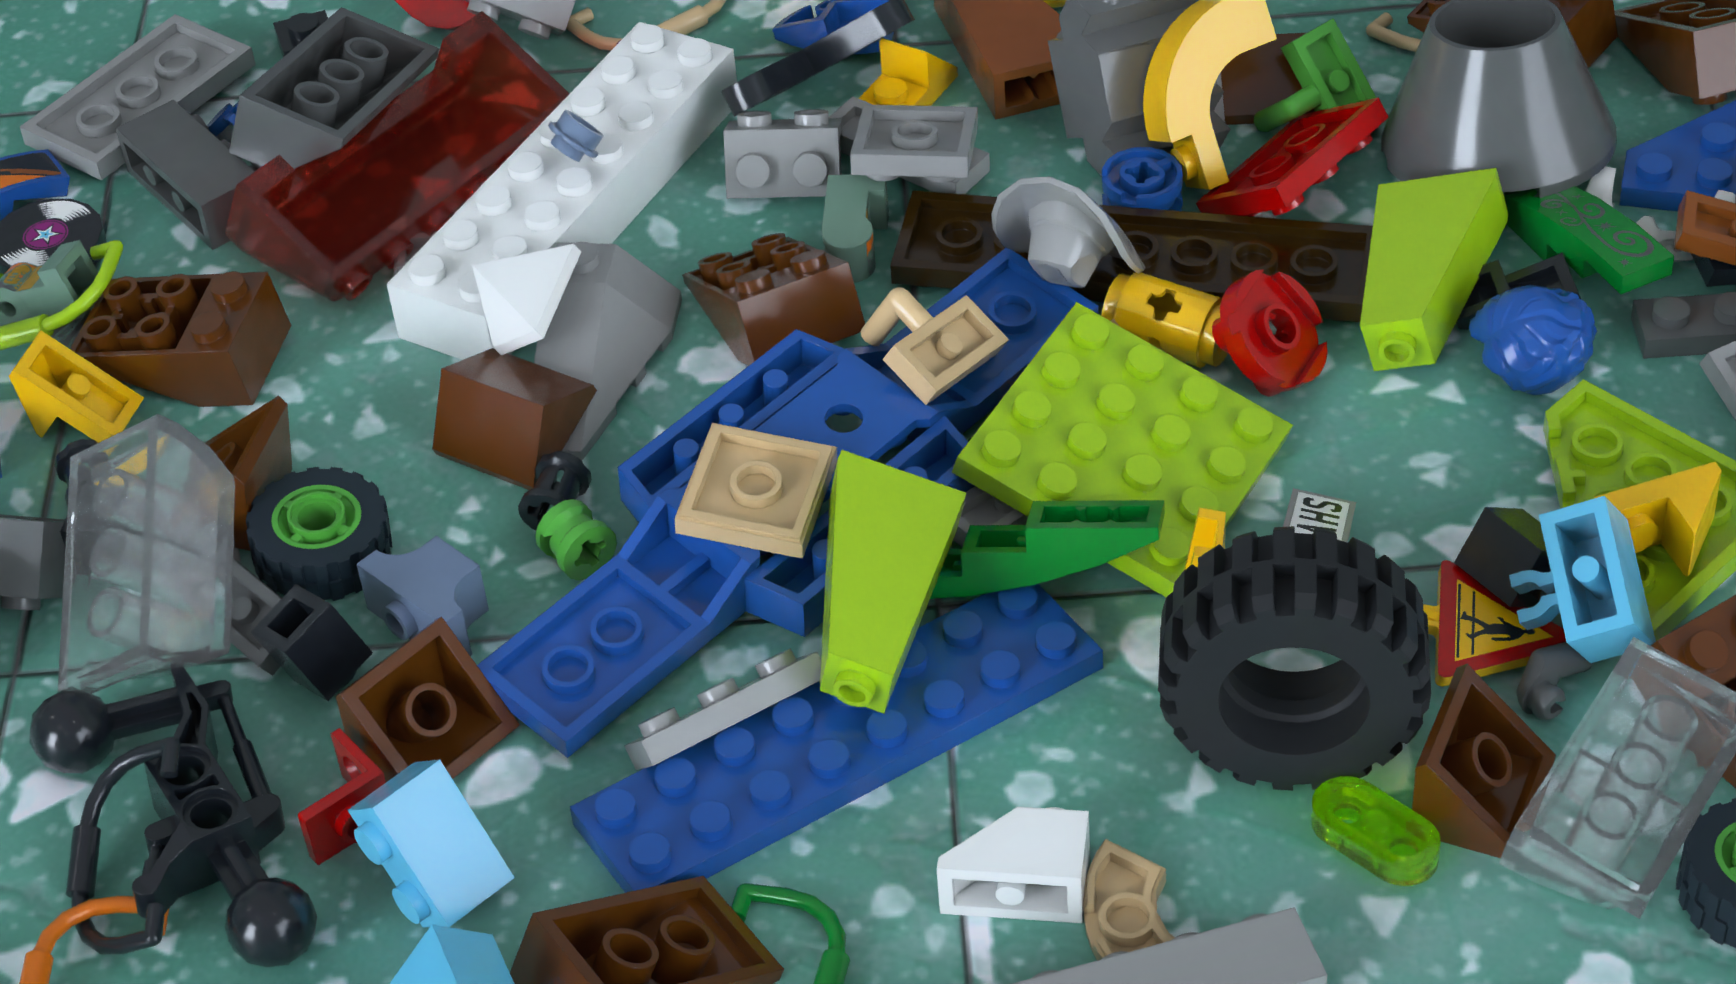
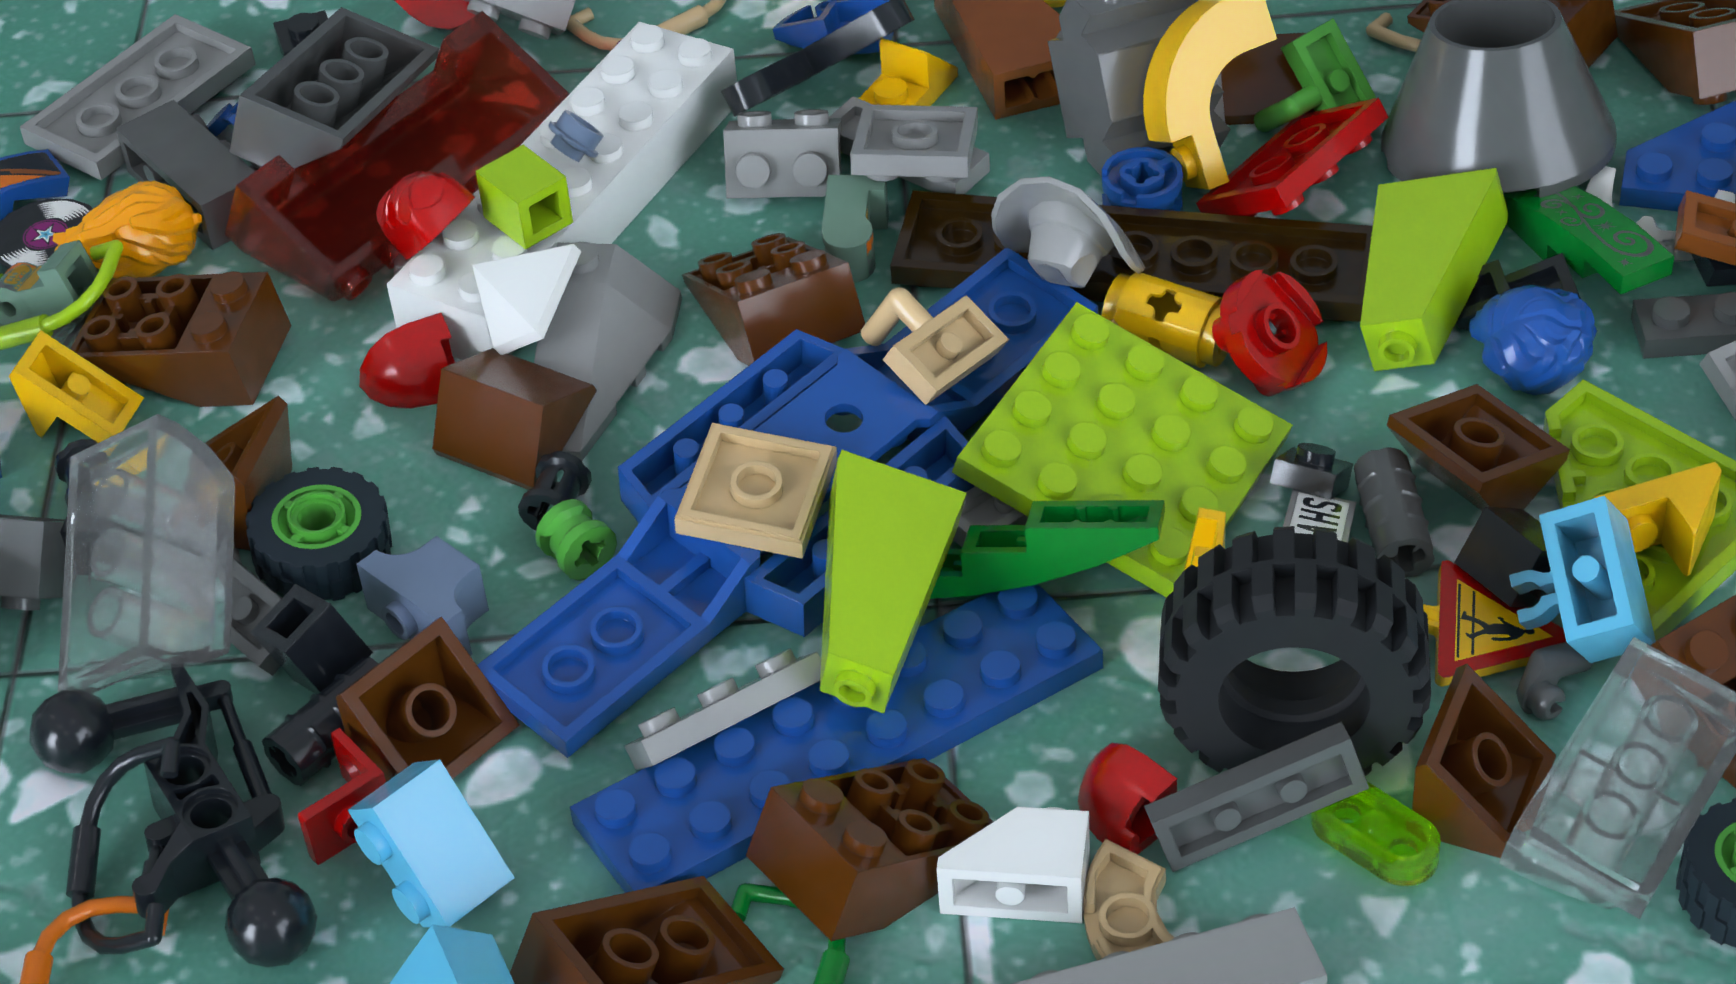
(148, 220): none -> light orange hair
(304, 739): none -> black axle
(407, 364): none -> red brick
(420, 209): none -> red piece
(524, 196): none -> lime brick
(862, 842): none -> reddish brown slope
(1115, 793): none -> red brick
(1257, 796): none -> dark grey plate
(1312, 470): none -> black plate
(1394, 510): none -> dark grey axle
(1479, 447): none -> reddish brown slope

